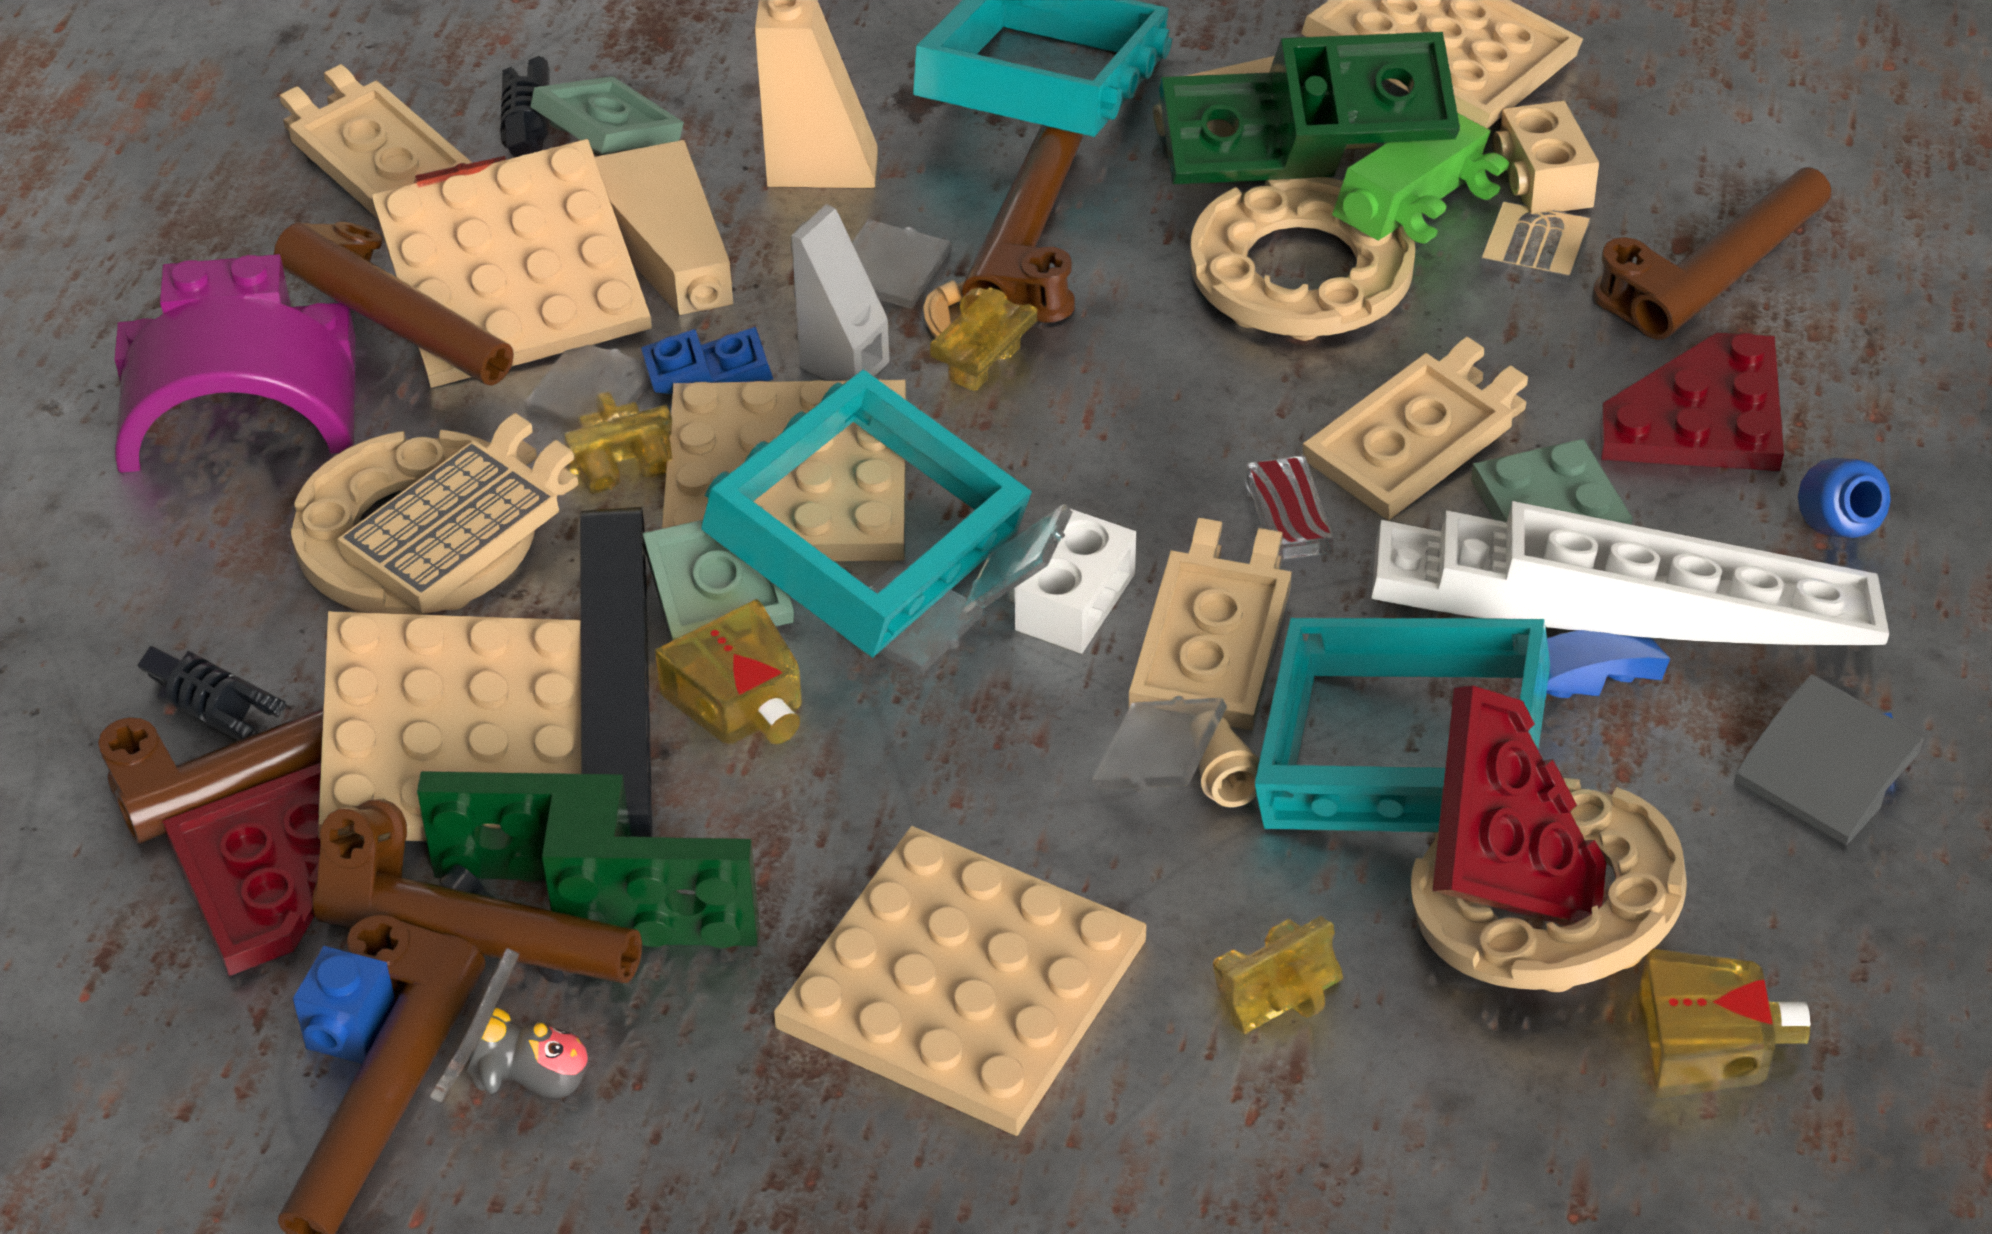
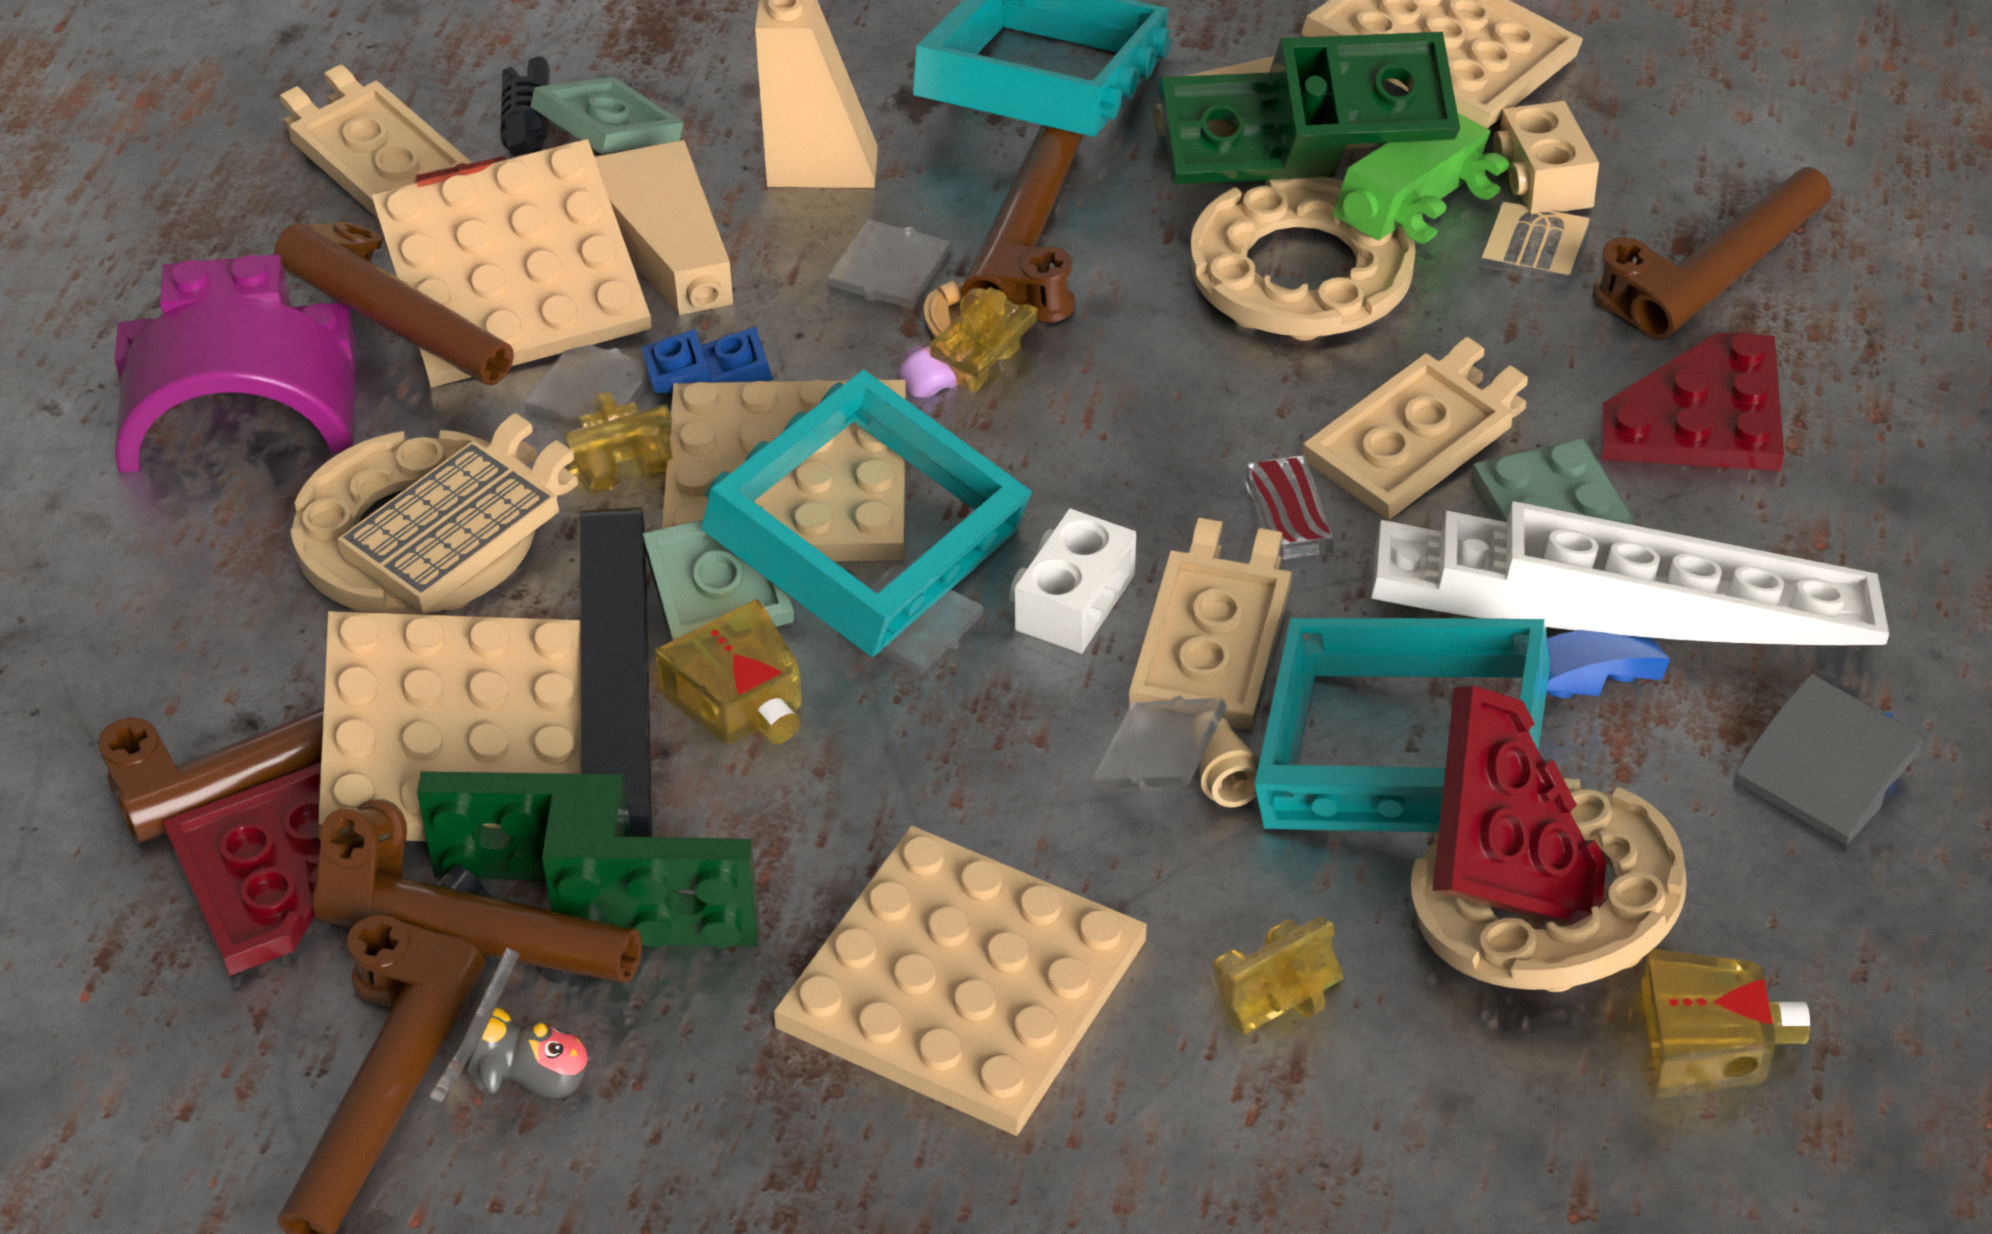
(208, 692): black hinge -> none
(343, 1003): blue brick -> none
(836, 305): light grey slope -> none
(924, 373): none -> lavender piece
(1017, 560): clear piece -> none
(1844, 497): blue head -> none

